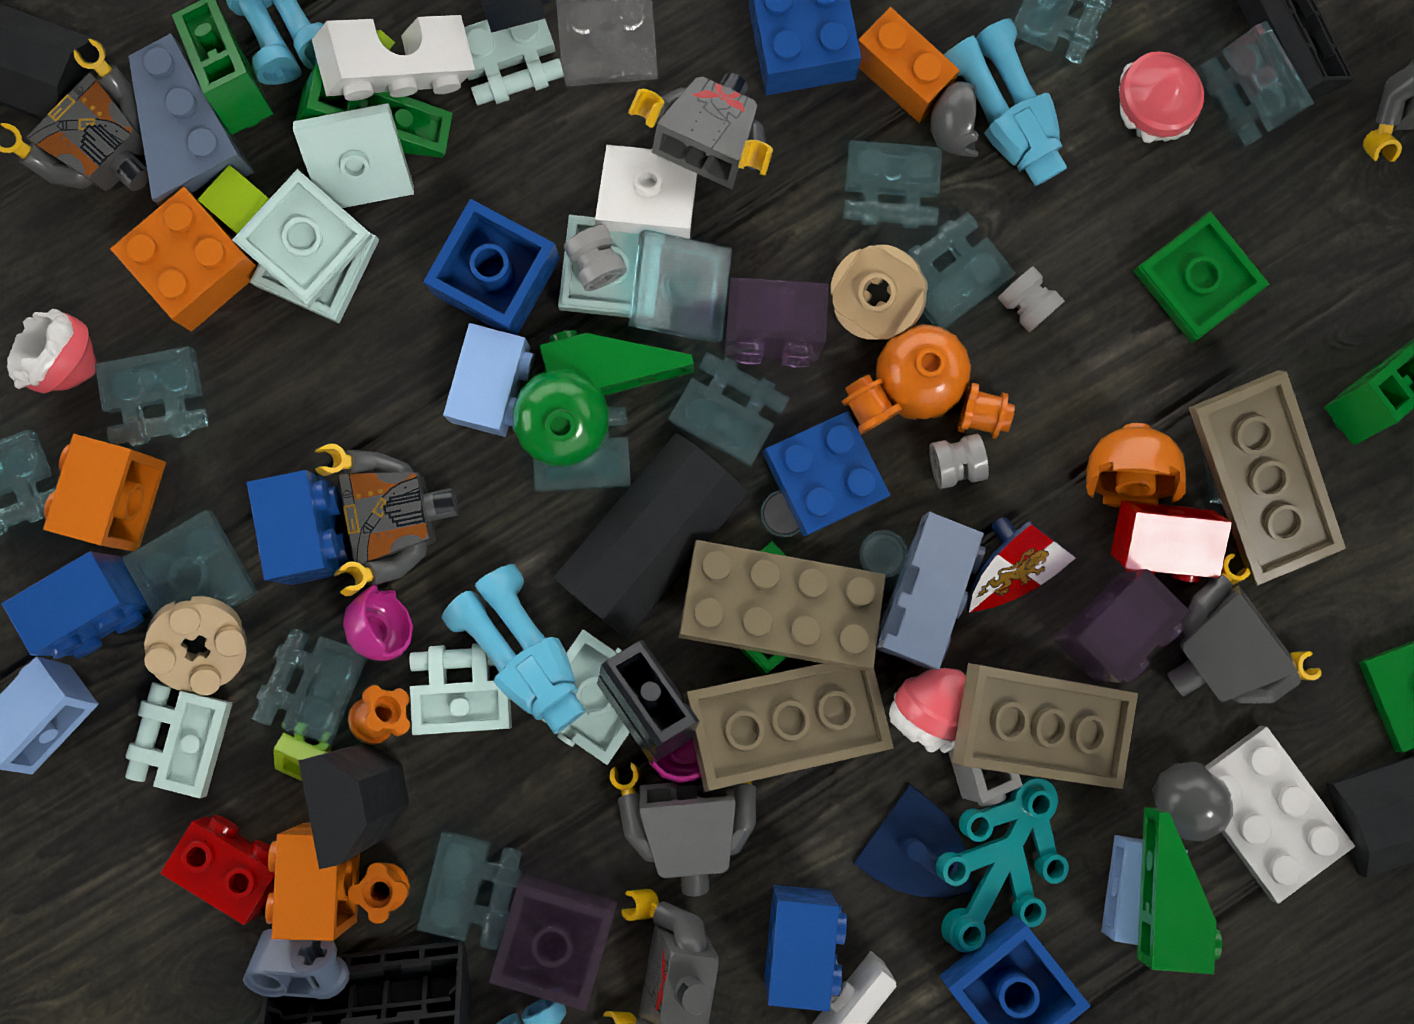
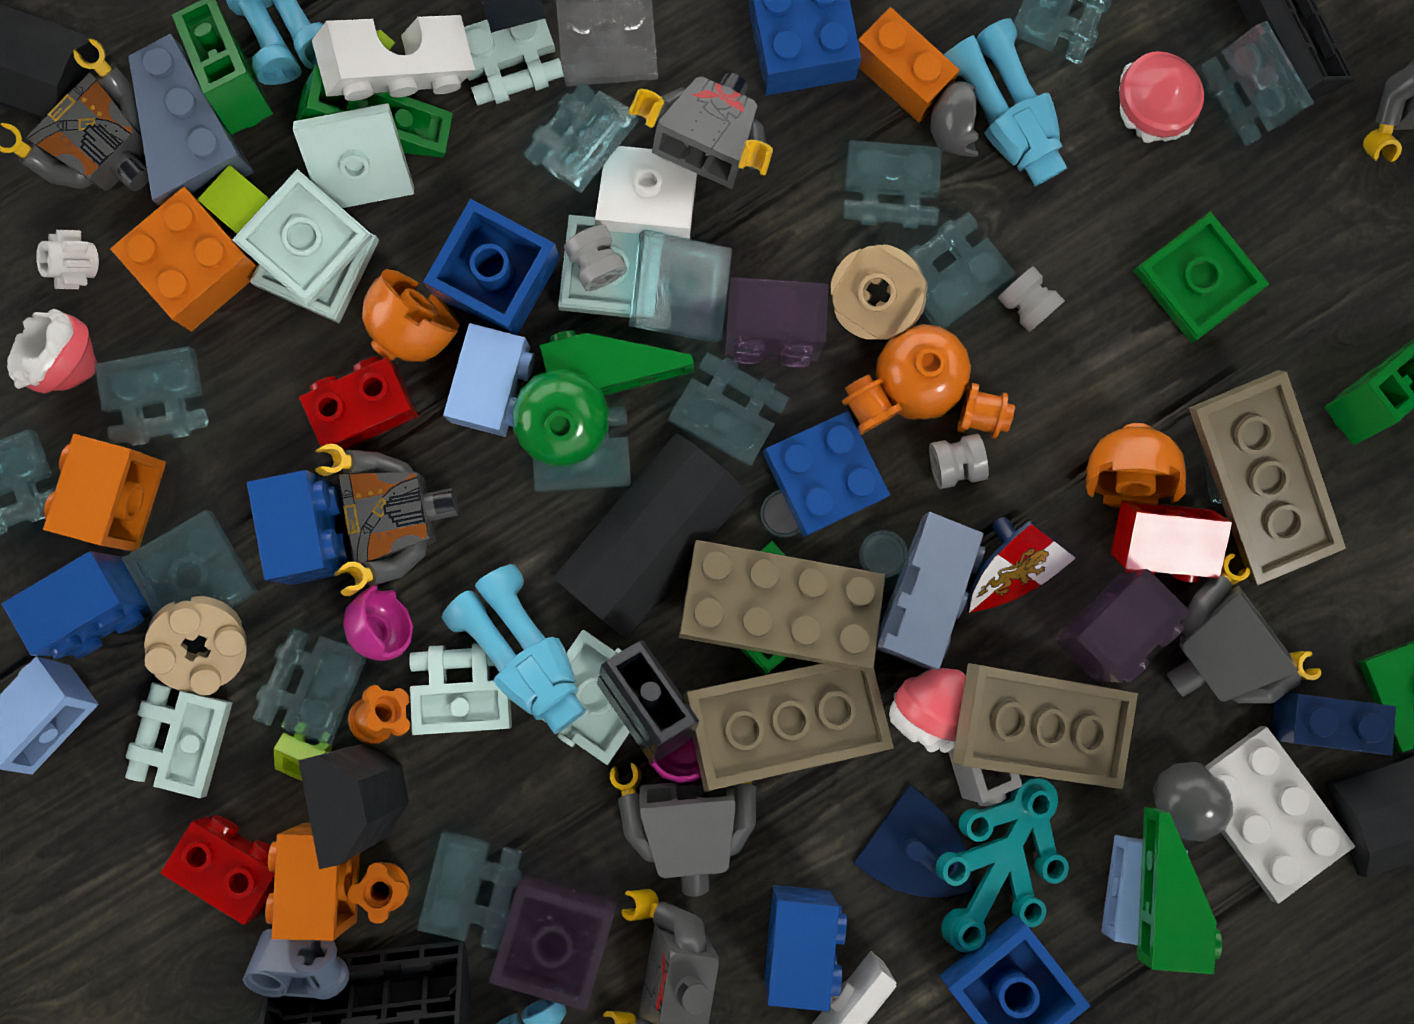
(67, 259): none -> white gear
(358, 404): none -> red brick
(404, 320): none -> orange cylinder
(587, 142): none -> clear light blue plate
(1334, 723): none -> dark blue brick

